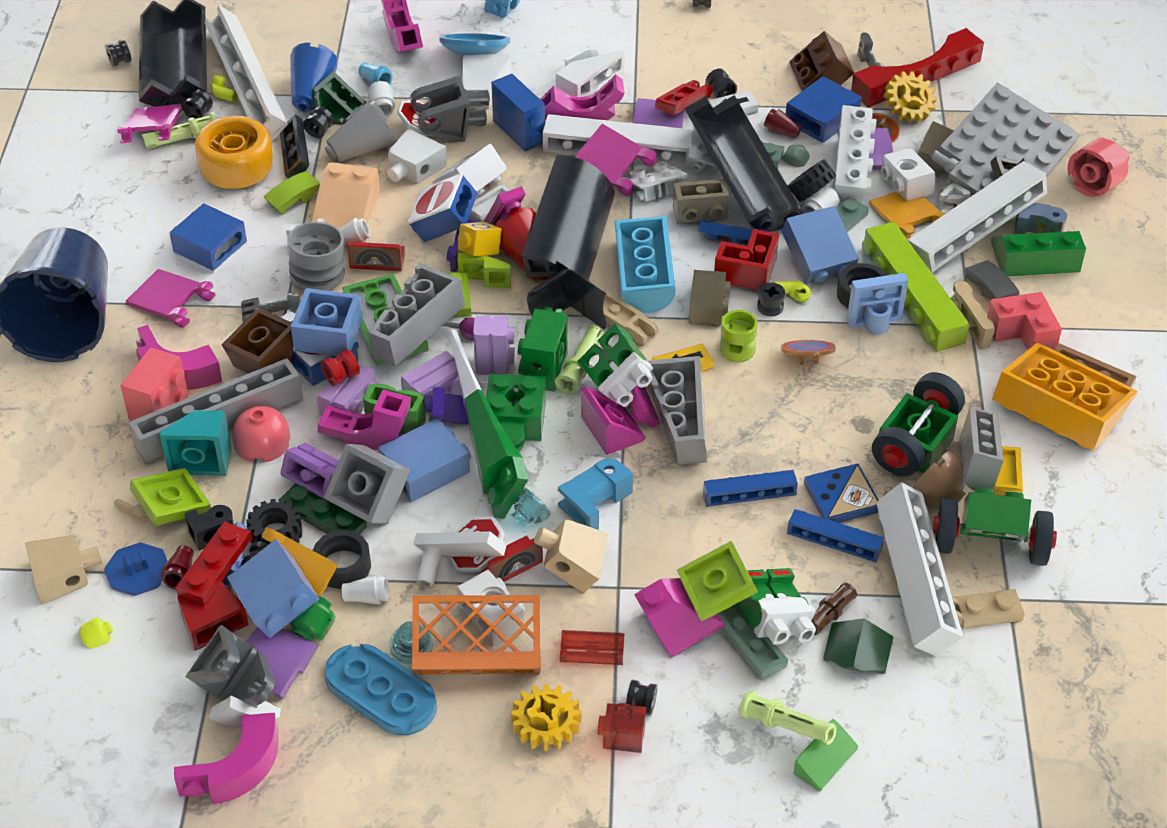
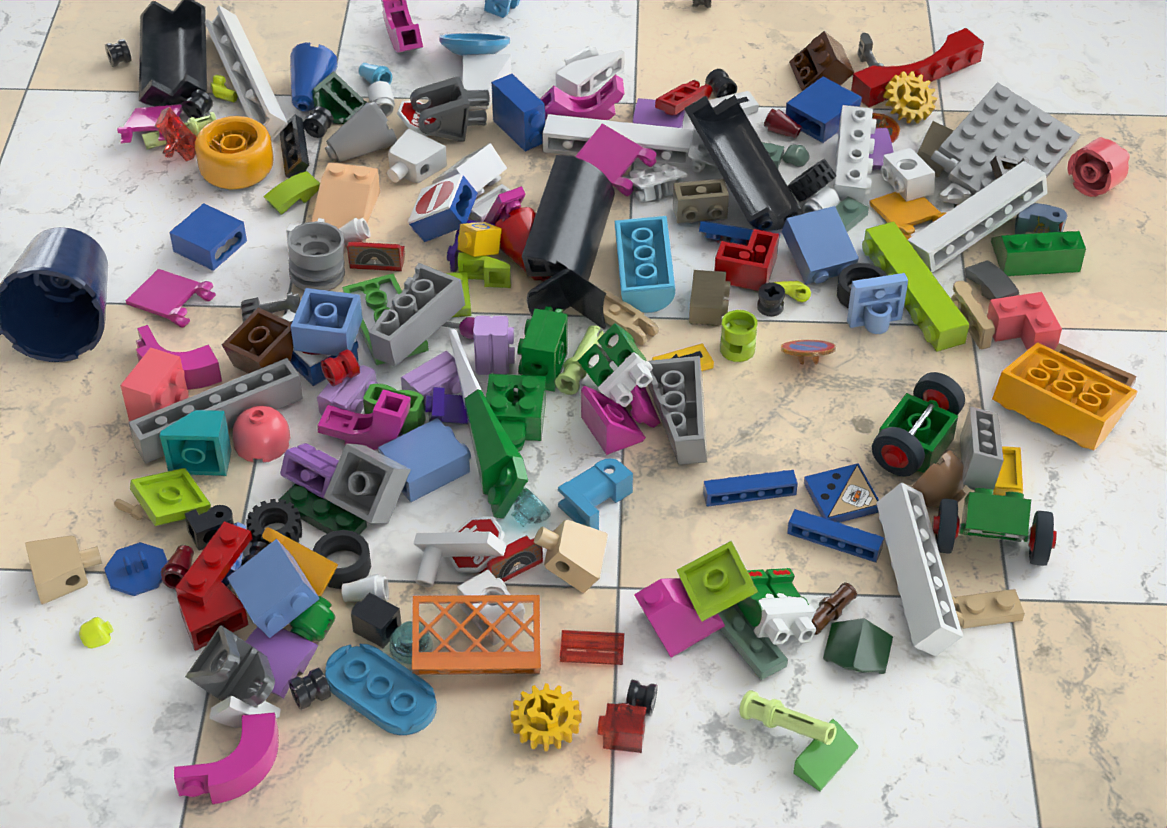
(176, 134): none -> clear red plate
(307, 688): none -> black wheel
(375, 619): none -> black brick

